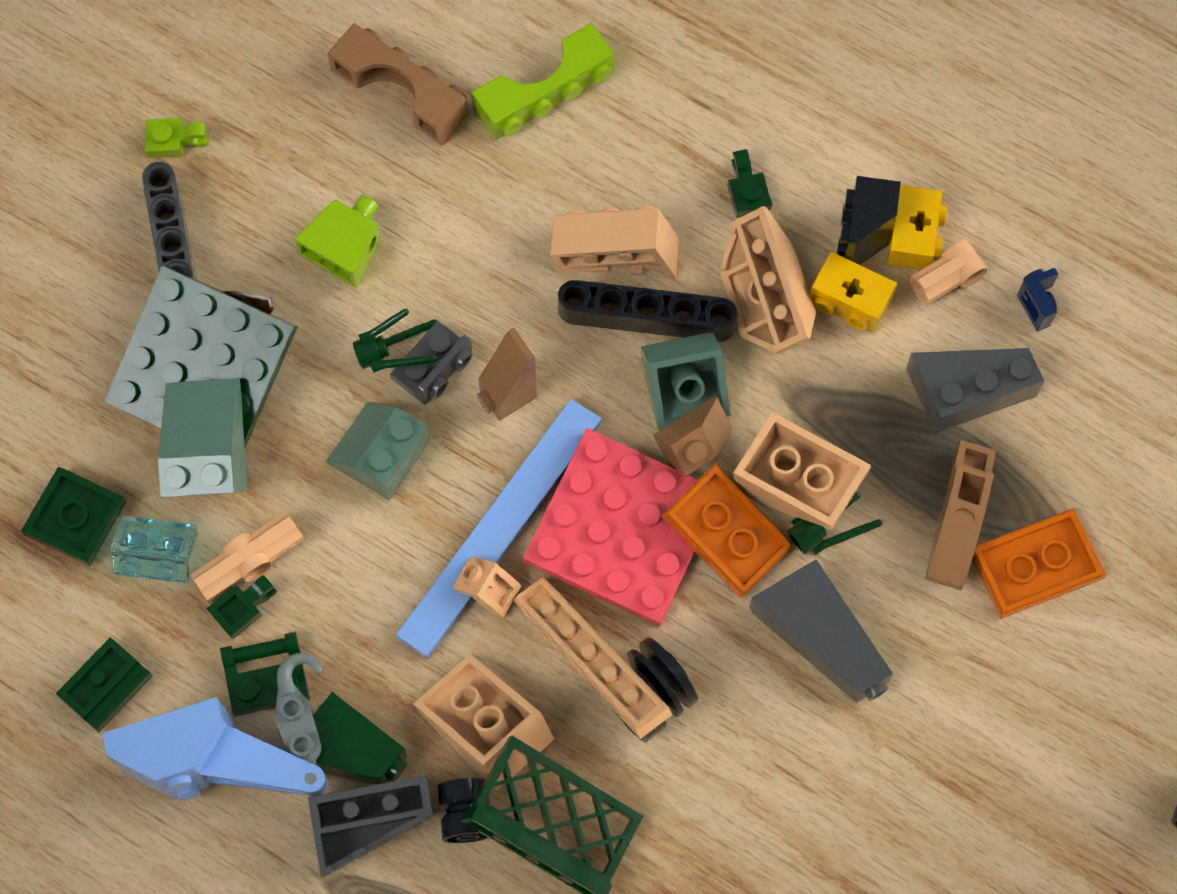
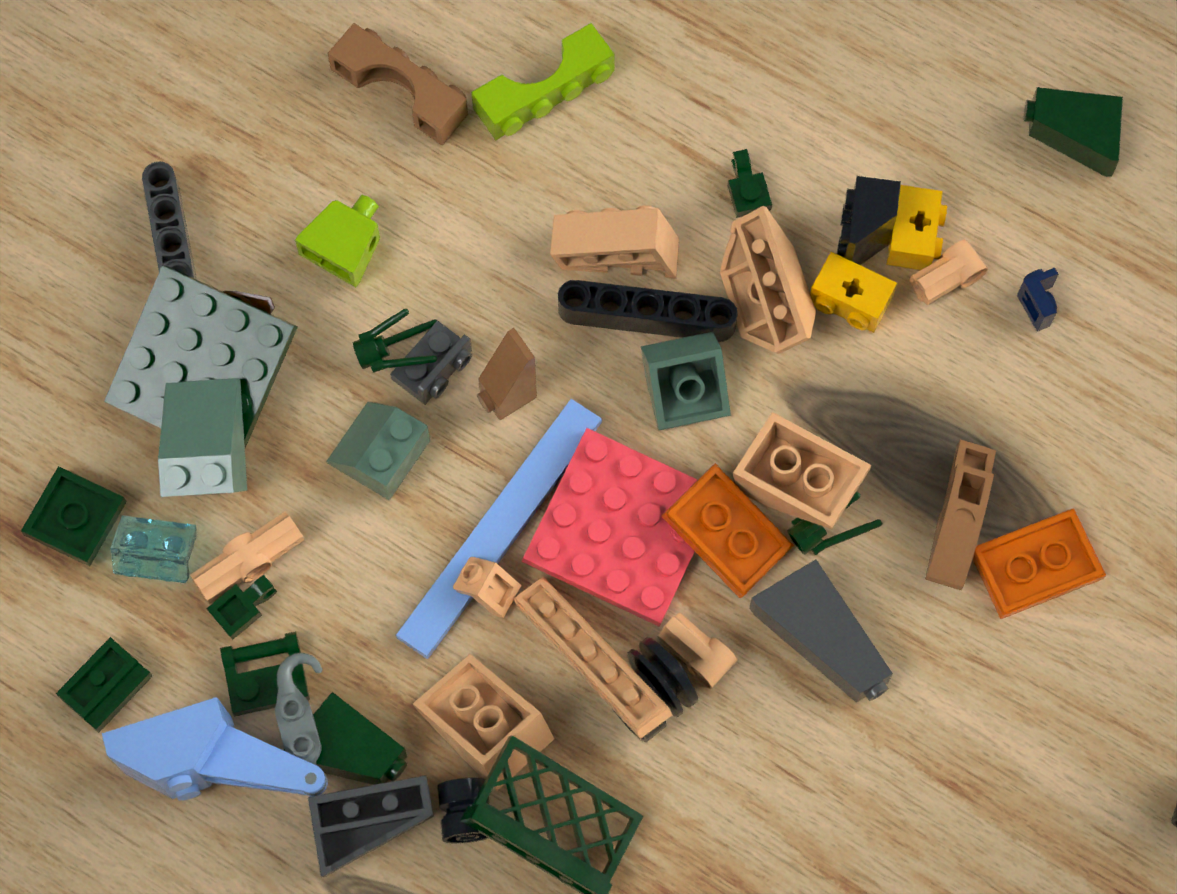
(169, 135): lime plate -> none
(695, 437): medium nougat slope -> none
(705, 657): none -> light nougat piece
(972, 383): dark grey wedge -> none
(1078, 126): none -> dark green slope

